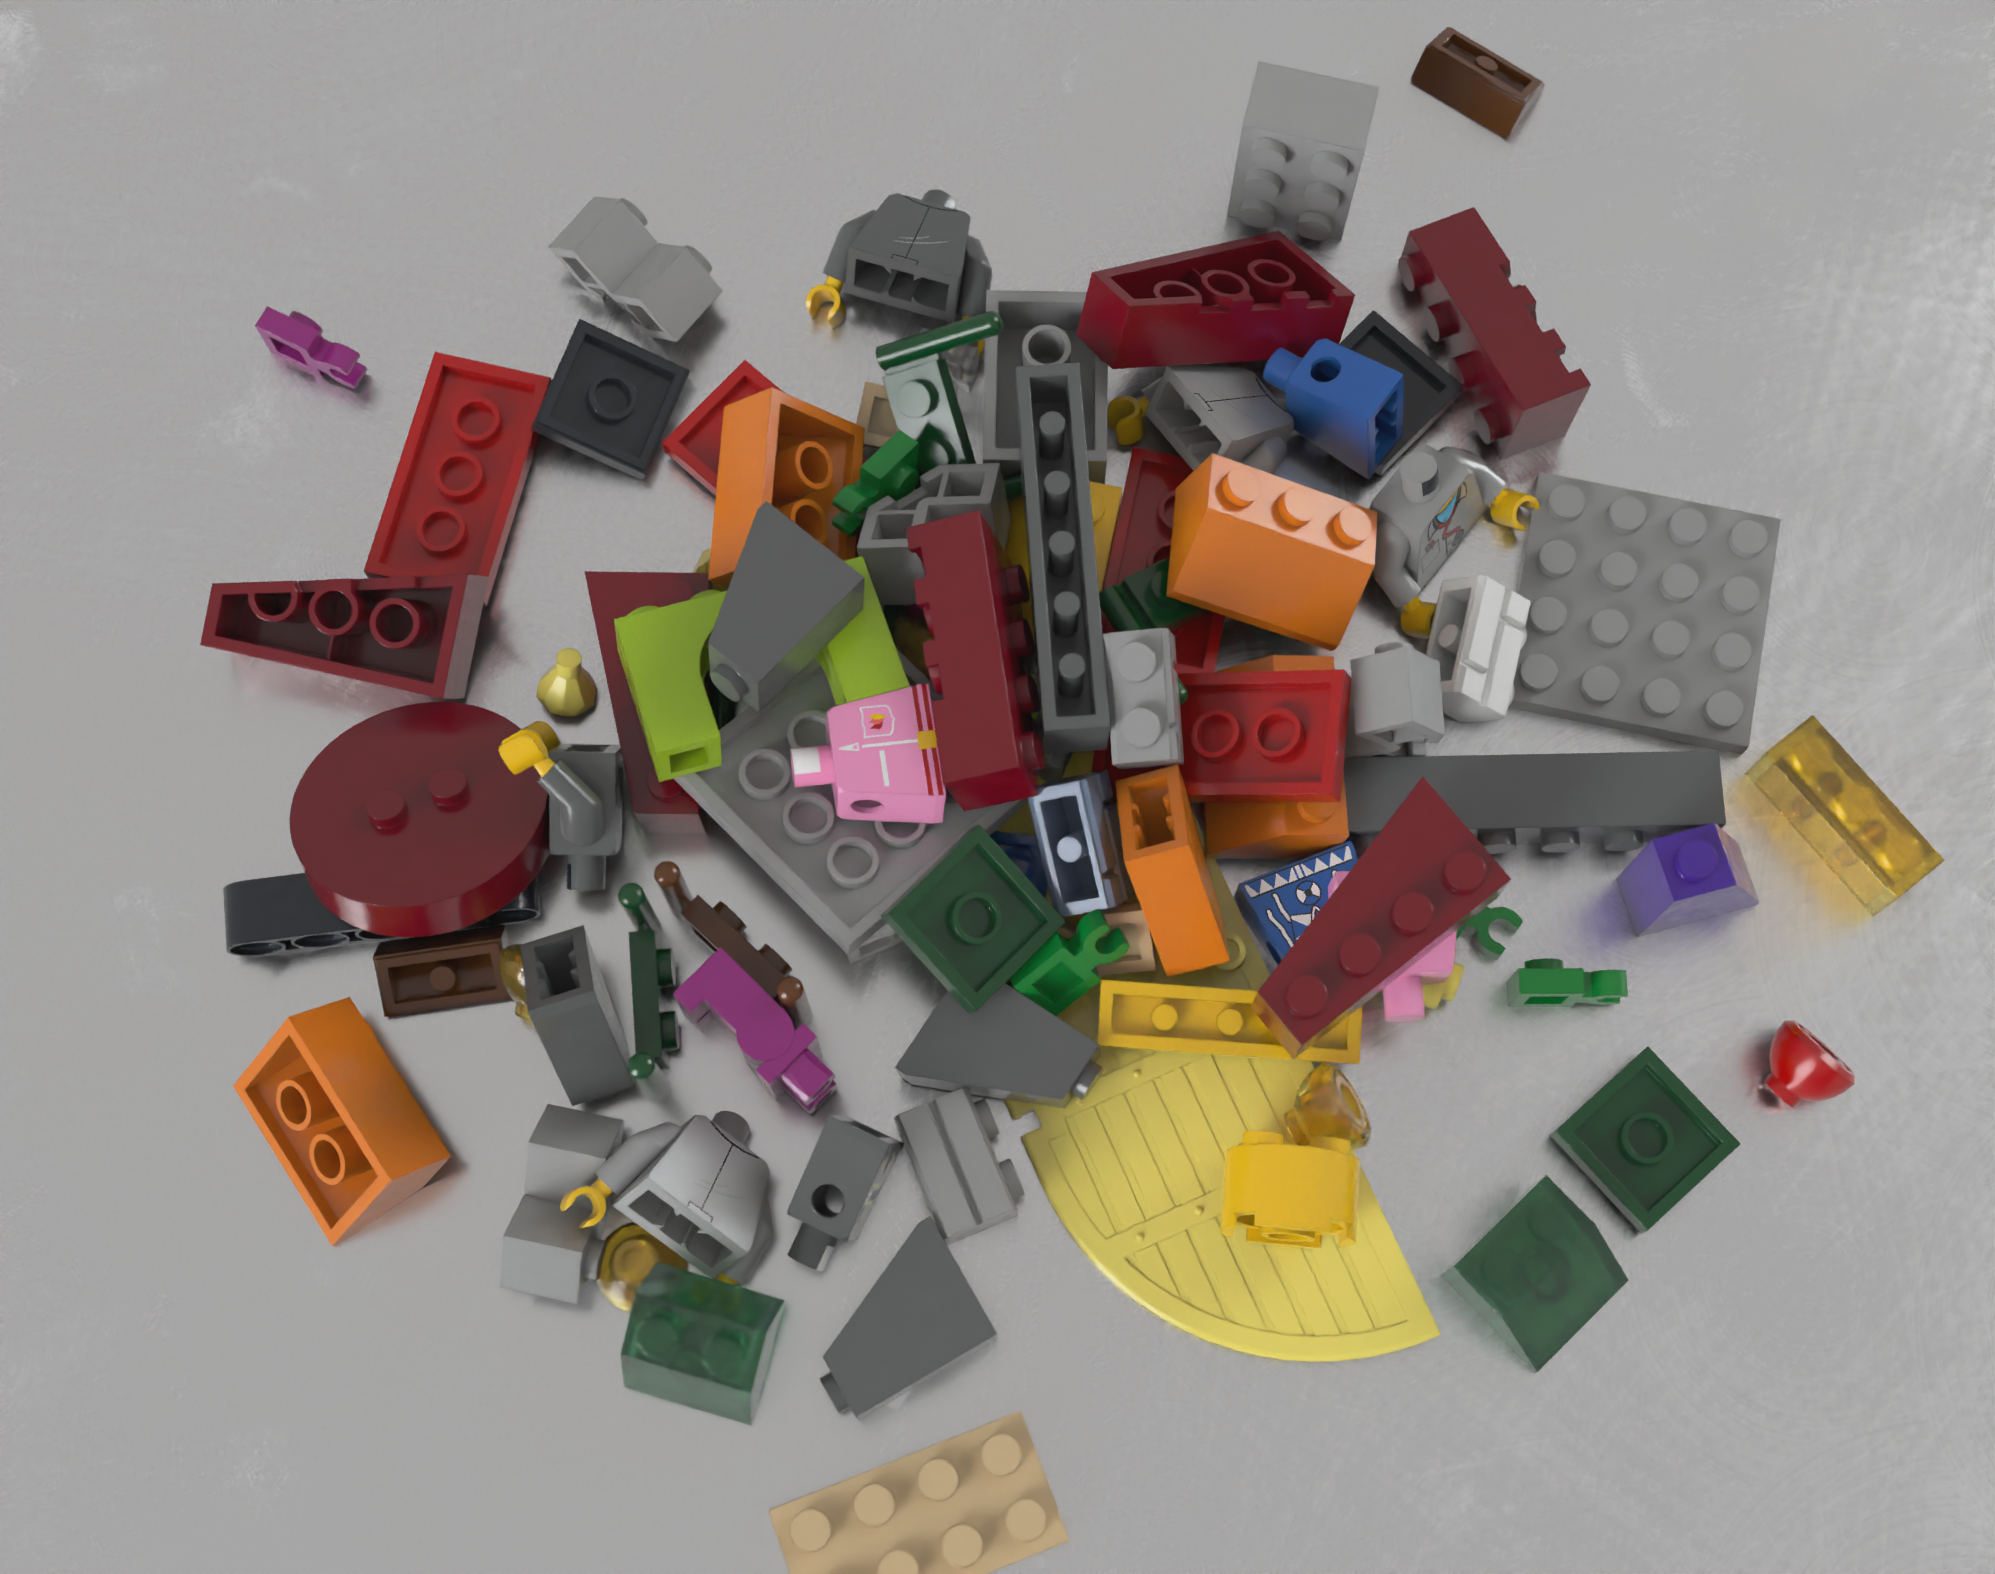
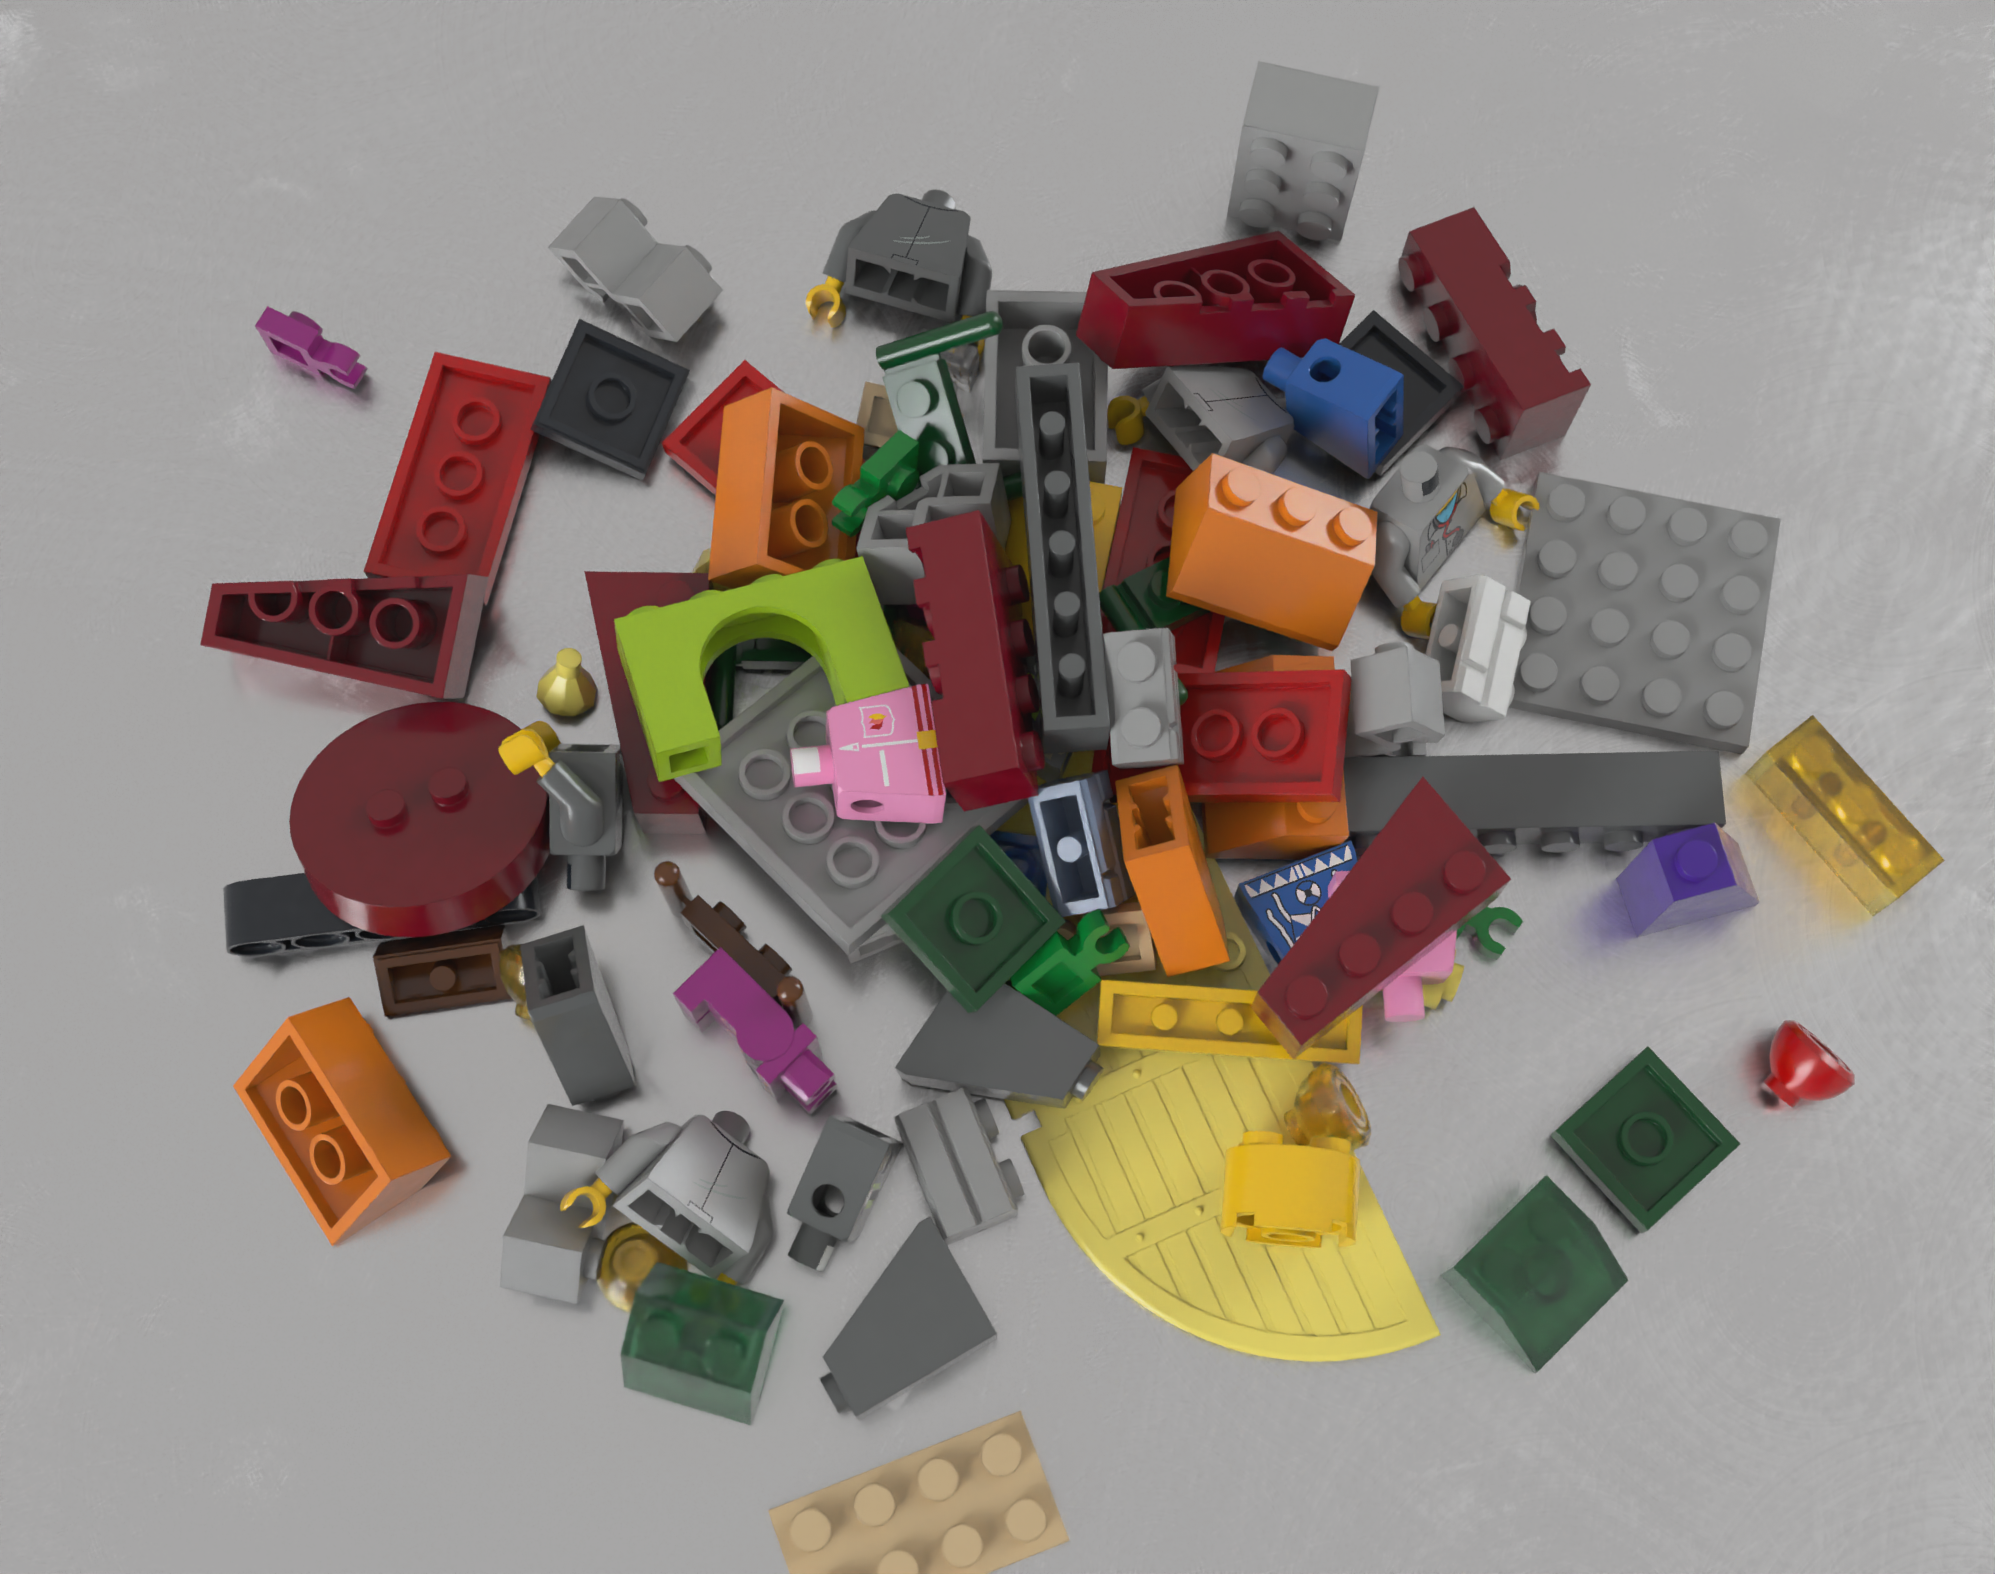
(651, 972): dark green plate -> none
(779, 609): dark grey slope -> none
(1476, 81): reddish brown slope -> none
(1549, 984): green plate -> none

